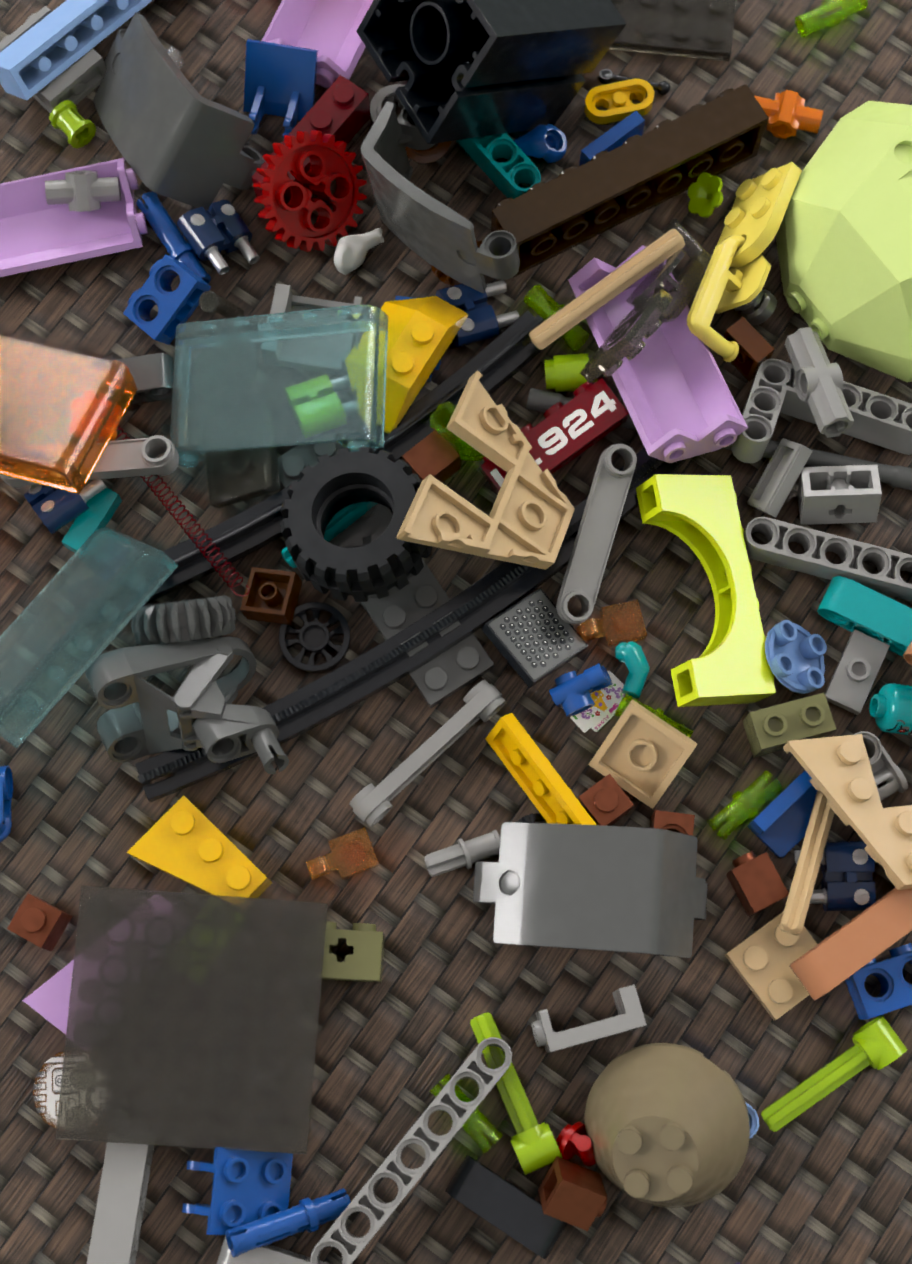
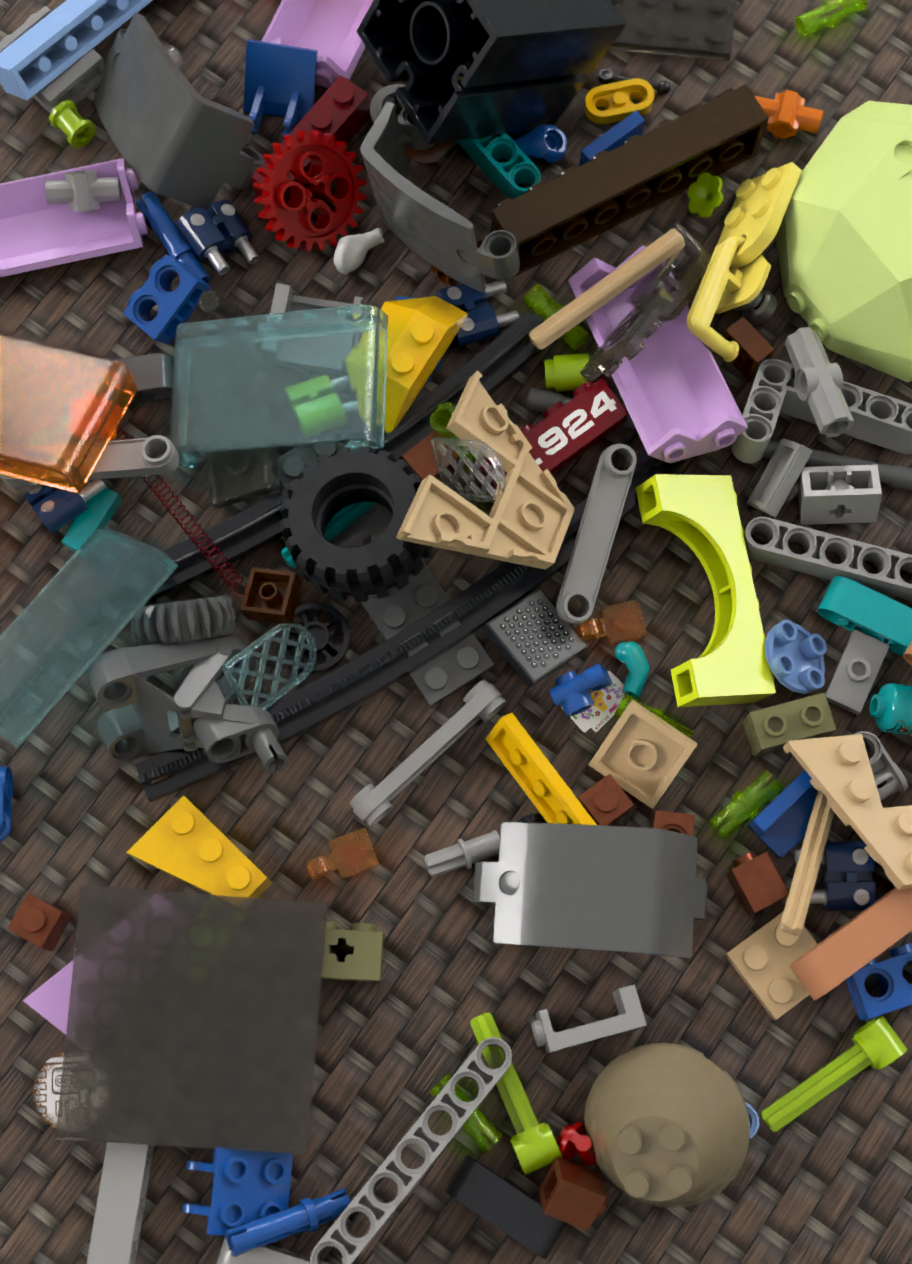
(266, 639): none -> clear light blue window
(495, 471): none -> clear window

